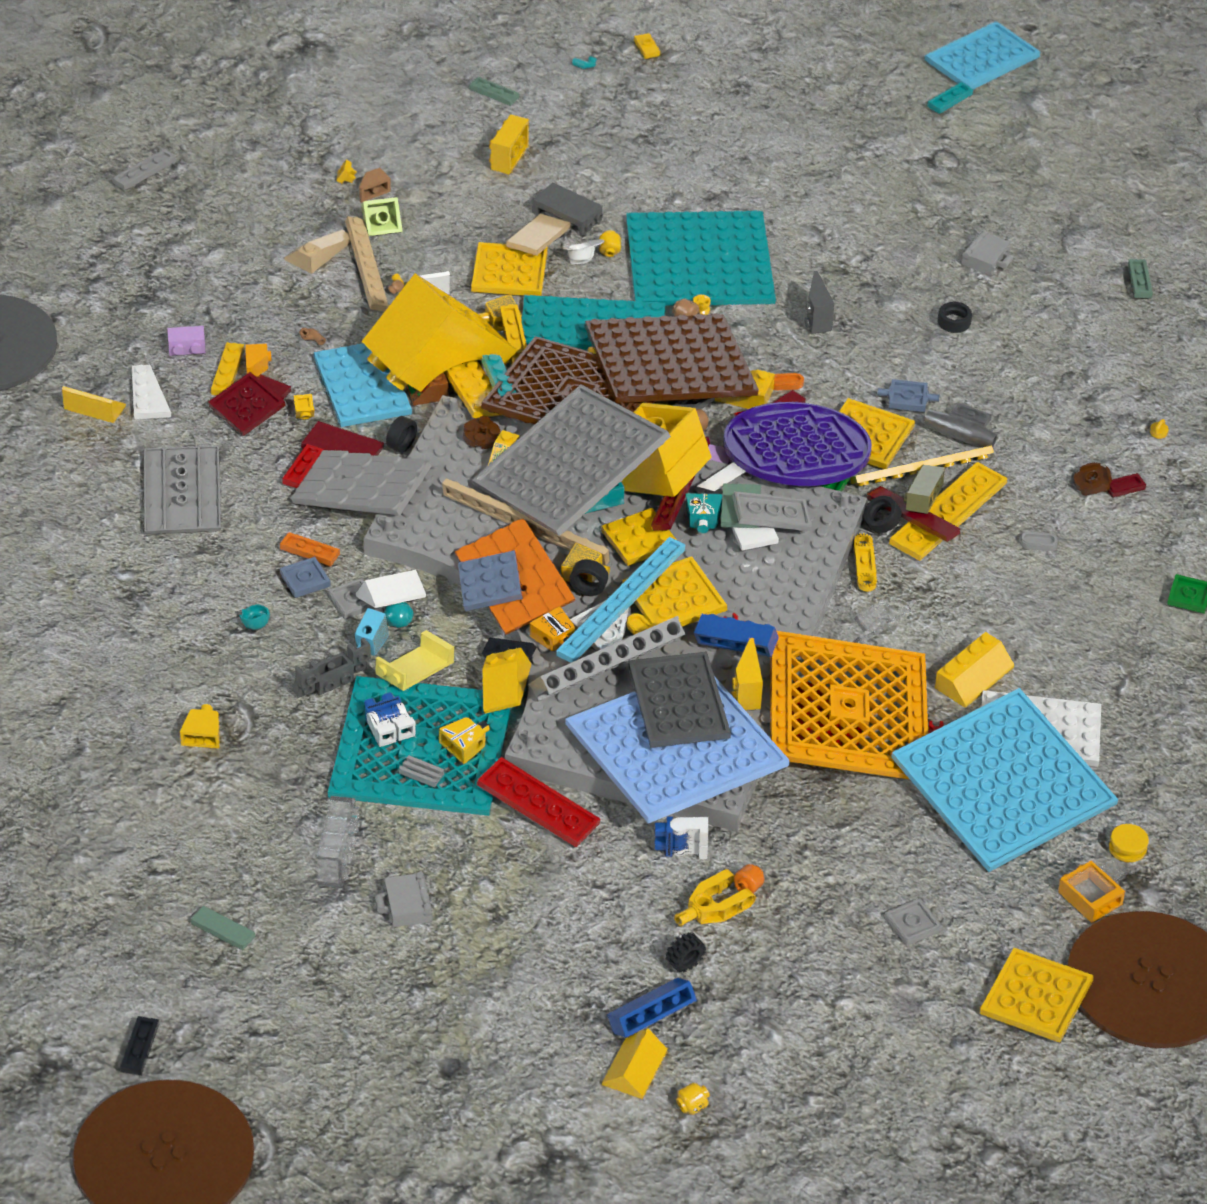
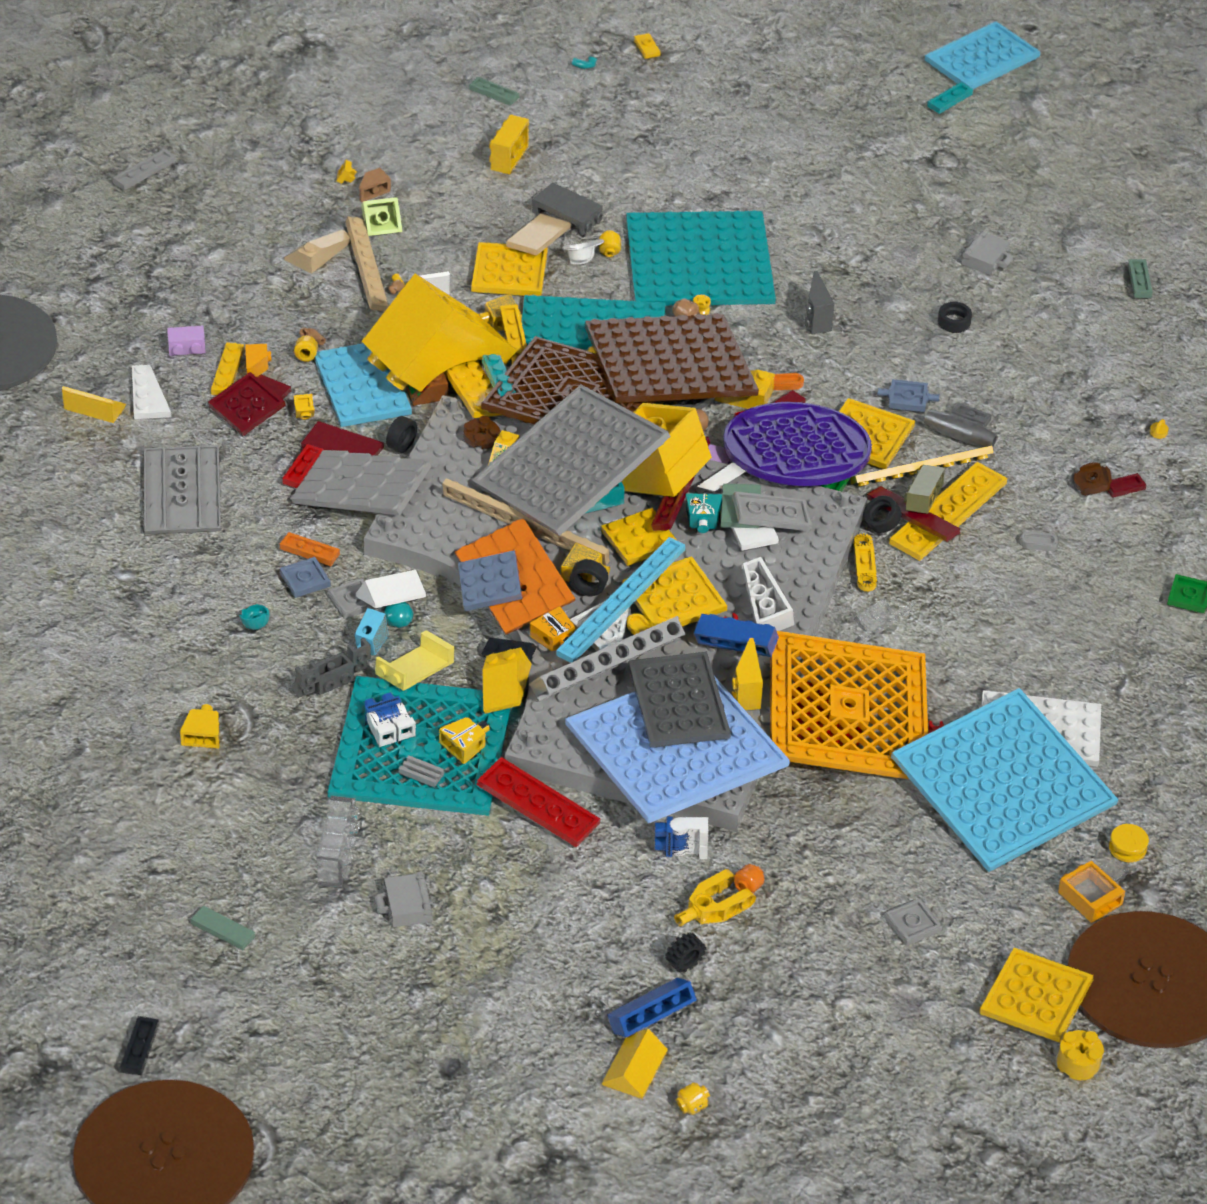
(306, 348): none -> yellow head
(766, 597): none -> white wedge
(974, 670): yellow slope -> none
(1080, 1054): none -> yellow brick

